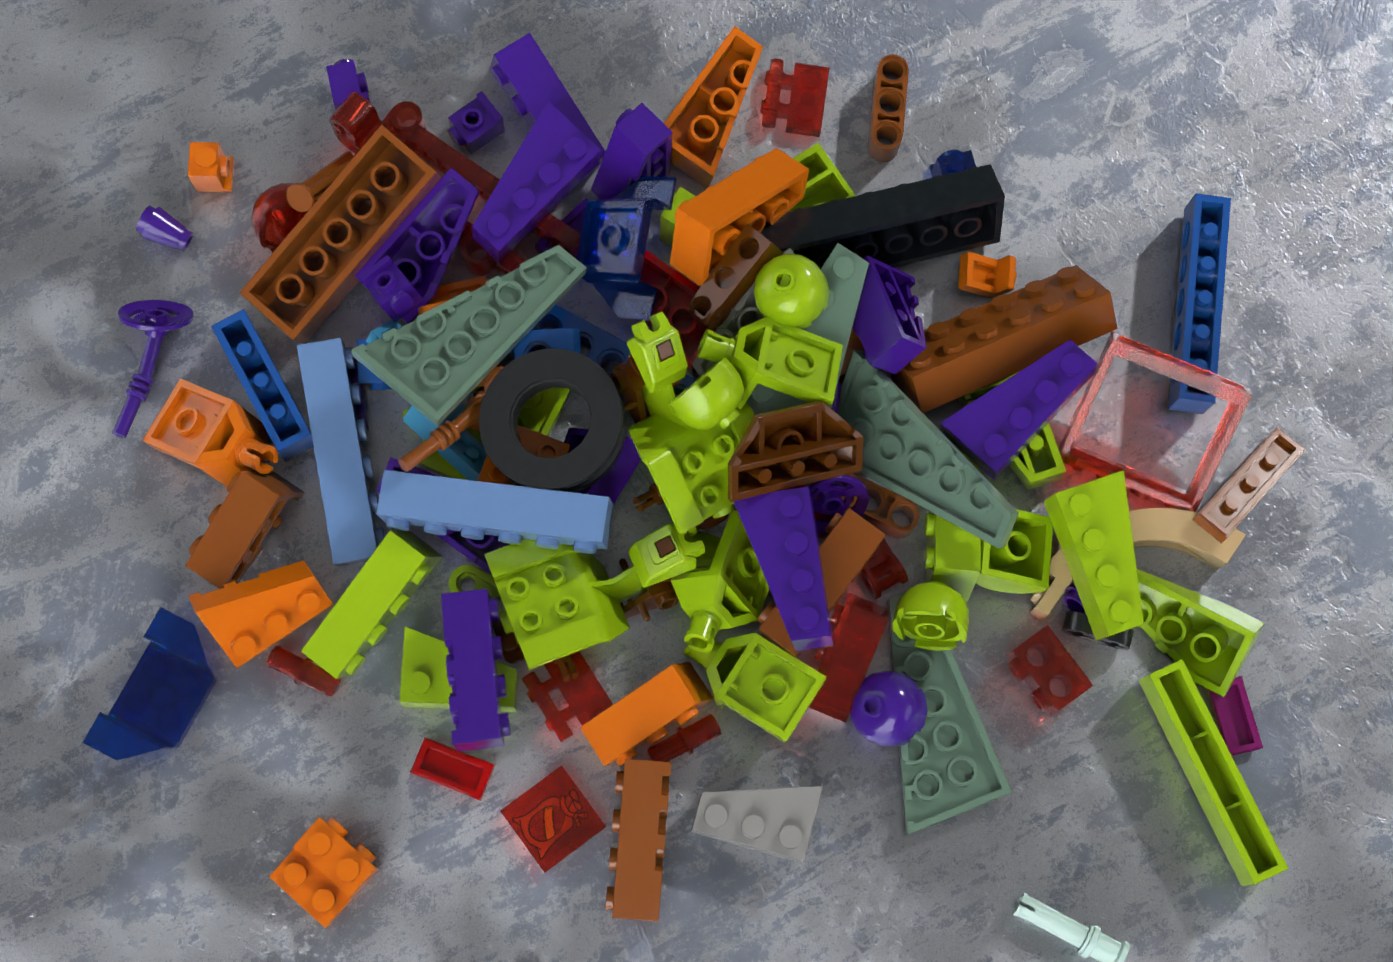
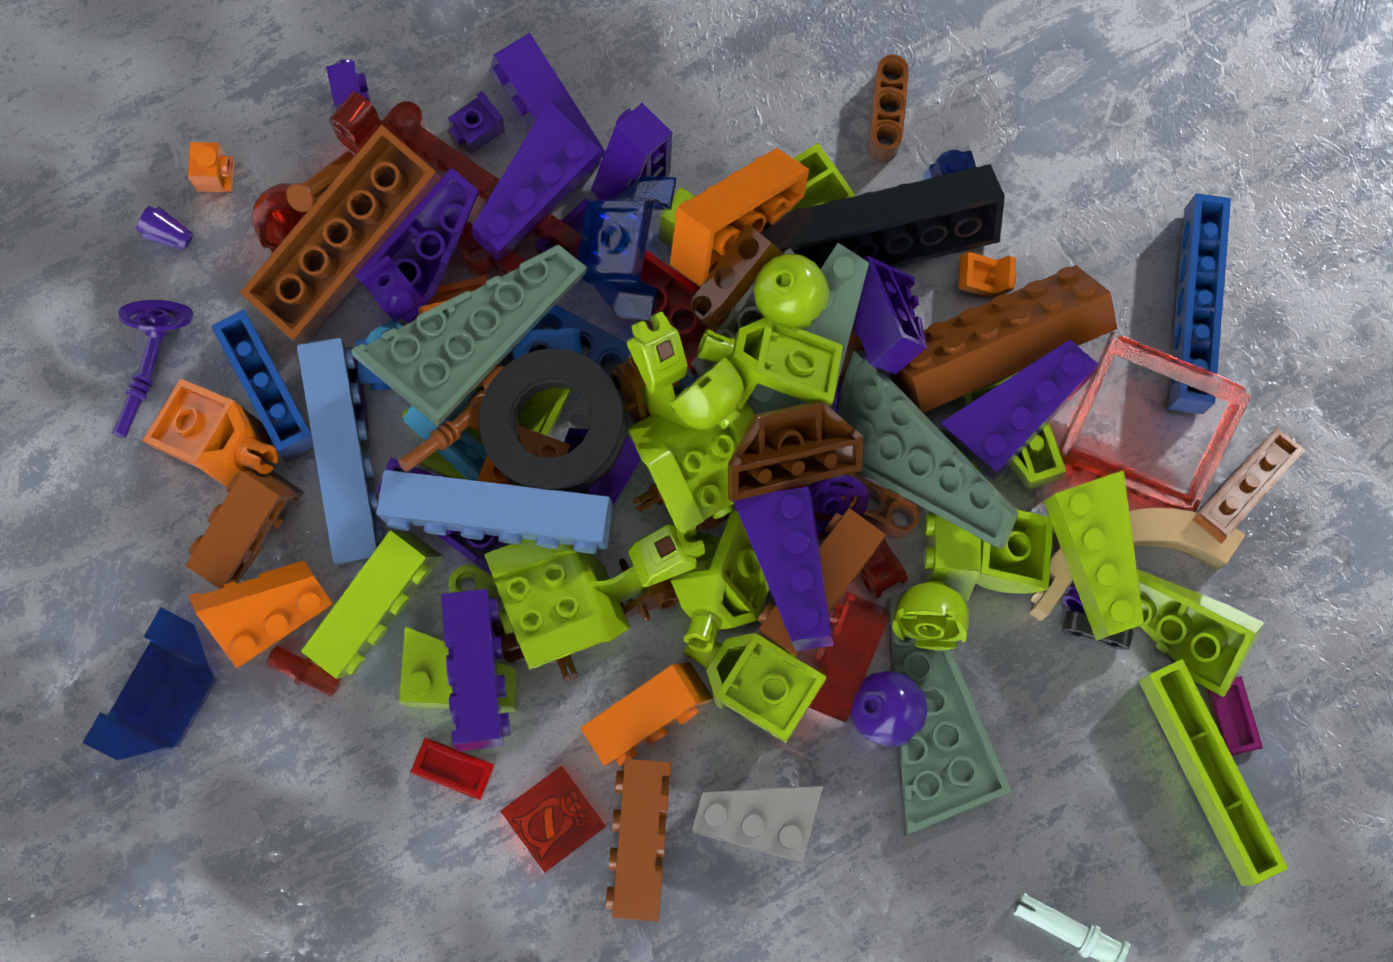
(325, 870): orange plate -> none
(583, 695): clear red plate -> none
(685, 739): clear red axle -> none
(710, 107): orange wedge -> none
(806, 101): clear red plate -> none
(1056, 664): clear red brick -> none

